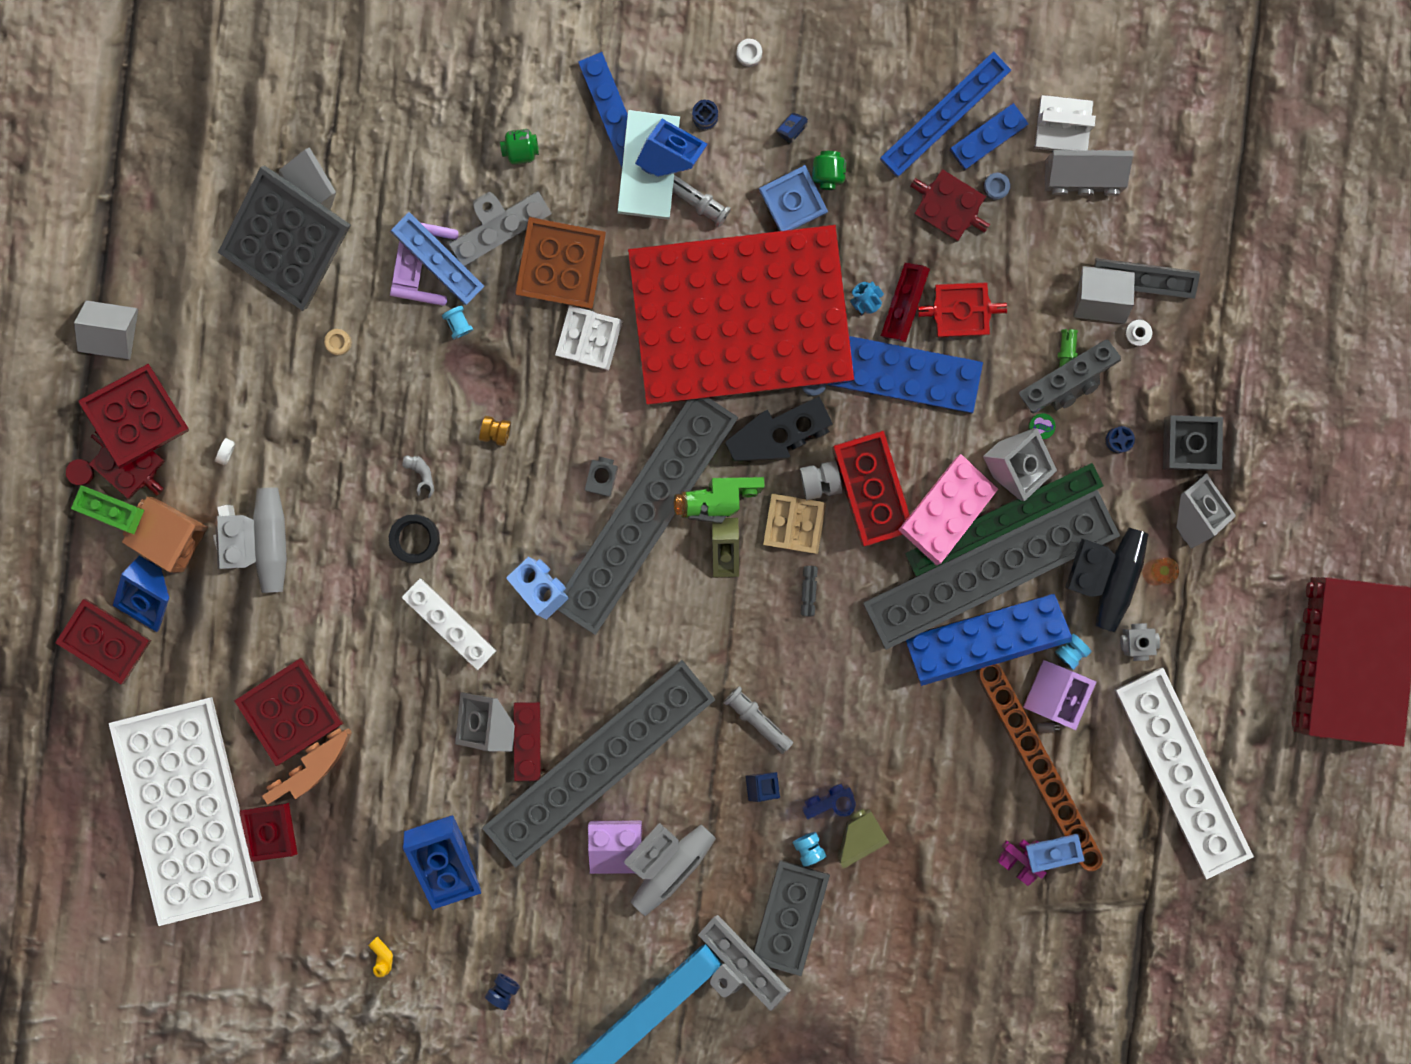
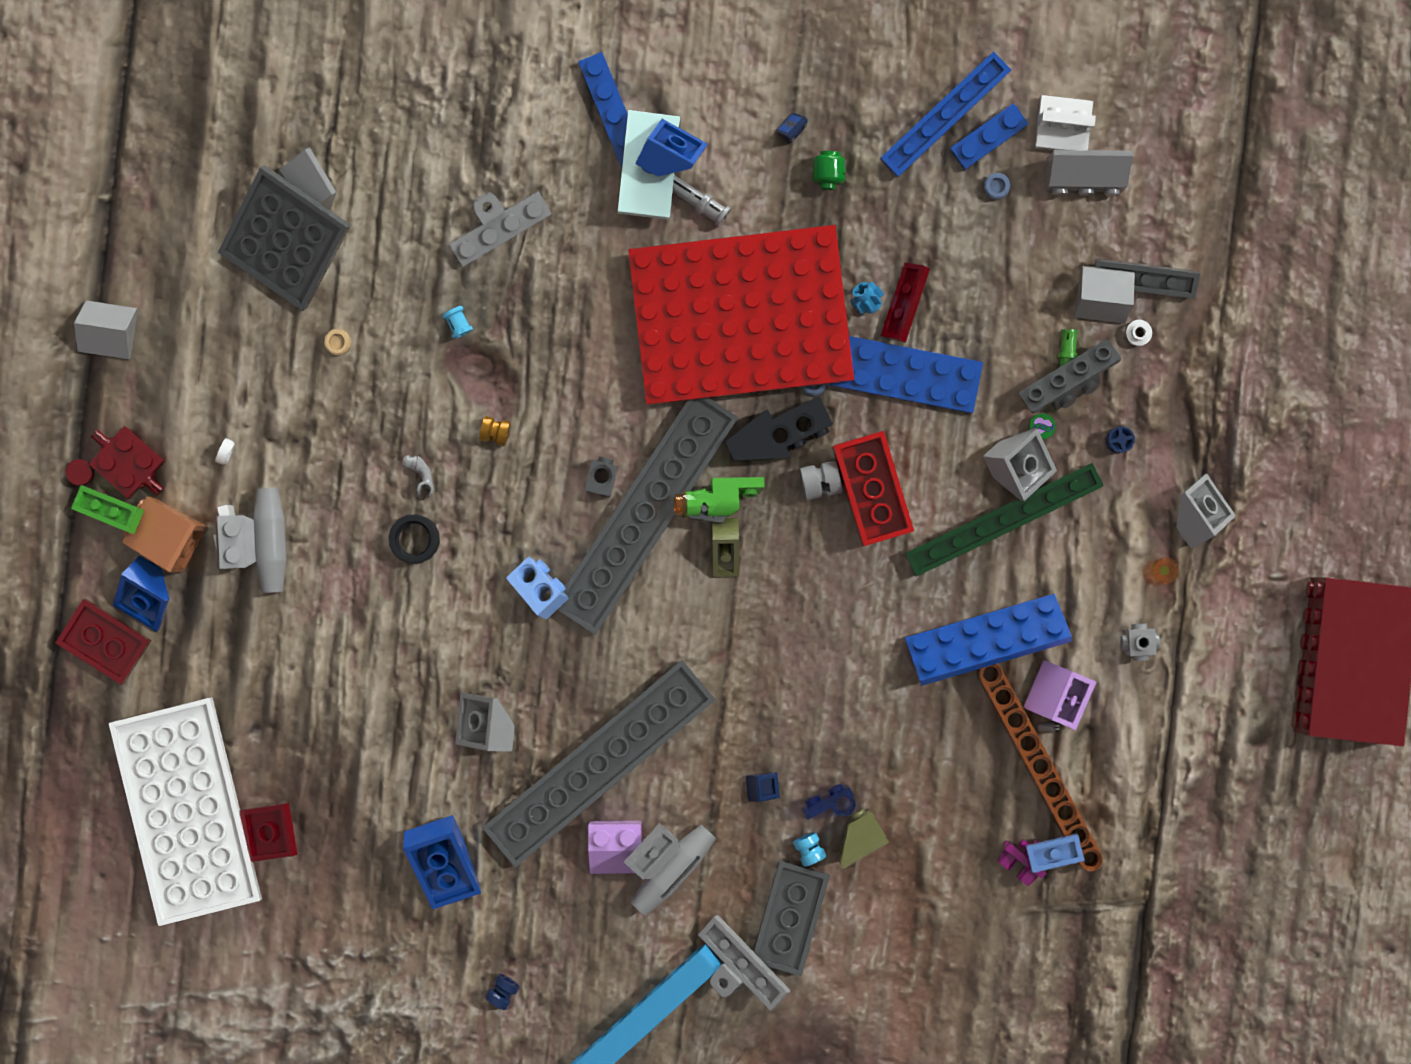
(133, 416): dark red plate -> none
(288, 712): dark red plate -> none
(317, 763): nougat slope -> none
(384, 958): yellow arm -> none
(408, 271): lavender plate -> none
(437, 258): medium blue plate -> none
(449, 624): white plate -> none
(520, 146): green head -> none
(527, 741): dark red plate -> none
(560, 263): dark orange plate -> none
(589, 337): white slope -> none
(705, 120): dark blue wheel -> none
(749, 52): white tile -> none
(749, 712): light grey pin -> none
(793, 200): medium blue plate -> none
(794, 523): tan slope -> none
(809, 590): dark grey axle -> none
(948, 509): bright pink plate -> none
(950, 205): dark red plate -> none
(962, 310): red plate -> none
(989, 570): dark grey plate -> none
(1073, 652): medium azure wheel -> none
(1109, 575): black plate -> none
(1184, 773): white plate -> none
(1192, 443): dark grey brick -> none

